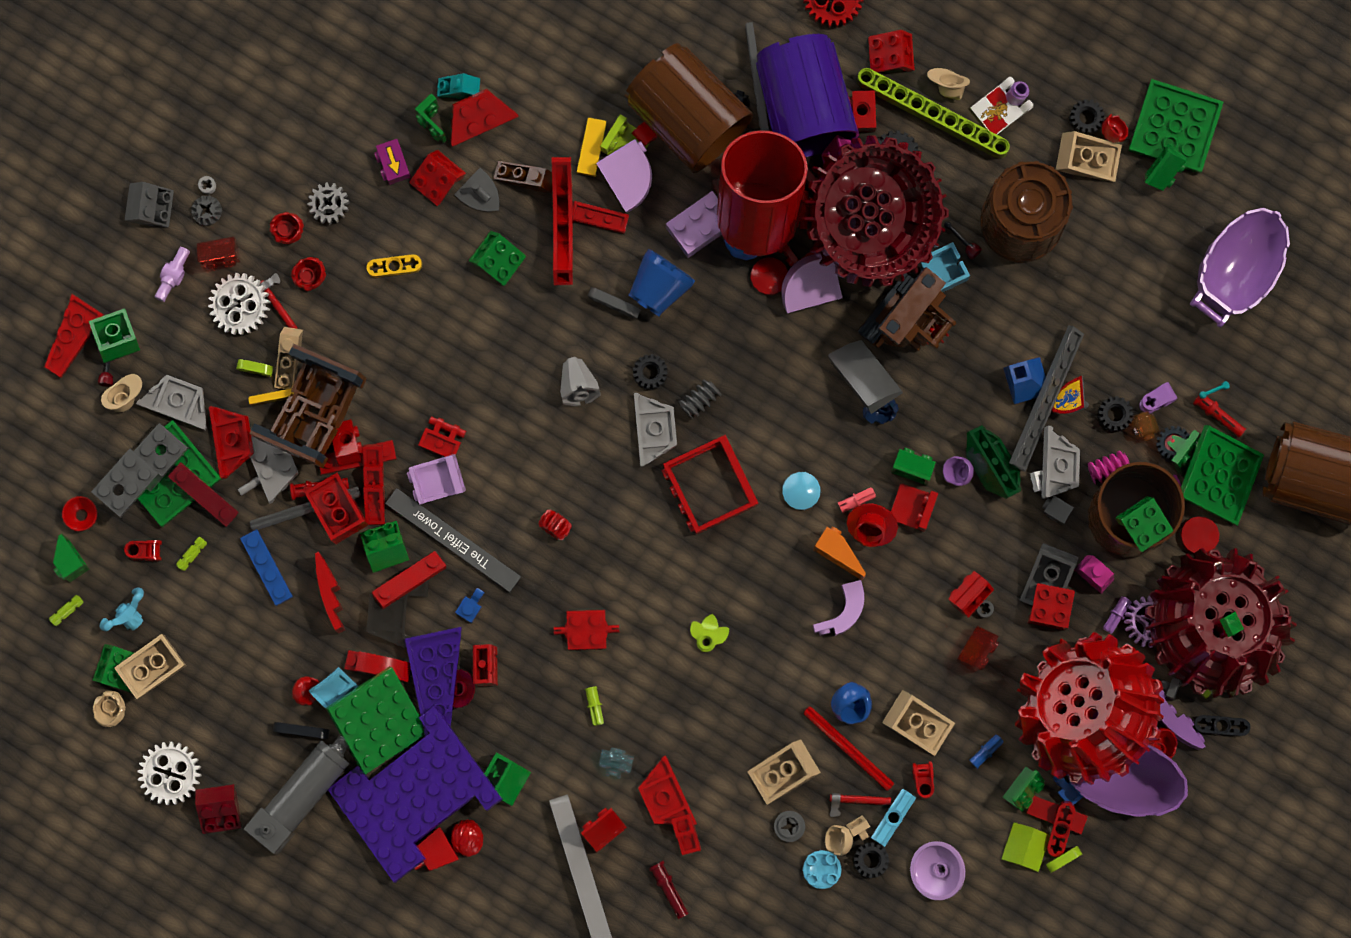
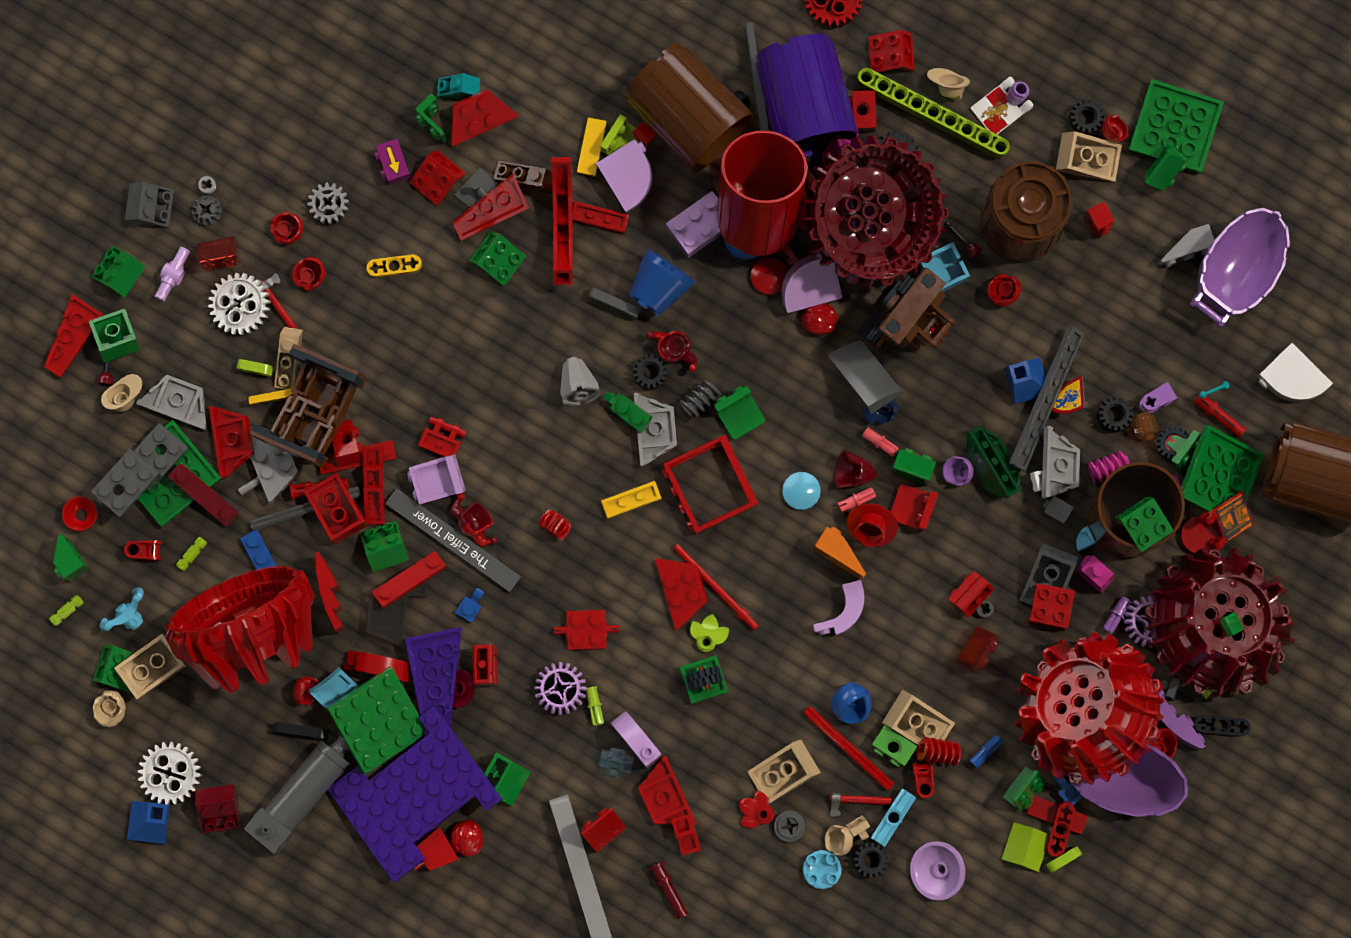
(118, 271): none -> green slope
(149, 822): none -> blue slope
(243, 625): none -> red wheel
(473, 521): none -> dark red piece
(493, 208): none -> red wing
(565, 704): none -> lavender gear
(628, 411): none -> green hinge
(631, 500): none -> yellow tile
(636, 739): none -> lavender brick
(674, 347): none -> dark red piece
(682, 589): none -> red wing
(704, 679): none -> plate
(739, 412): none -> green bracket
(741, 613): none -> red bar
(753, 808): none -> red plate
(819, 319): none -> red hair
(853, 470): none -> dark red helmet
(880, 442): none -> coral axle
(904, 751): none -> bright green brick
(939, 750): none -> red piece
(1003, 290): none -> red hair
(1084, 539): none -> medium azure tile
(1099, 219): none -> red brick
(1193, 243): none -> light grey slope
(1231, 518): none -> flag
(1294, 377): none -> white brick

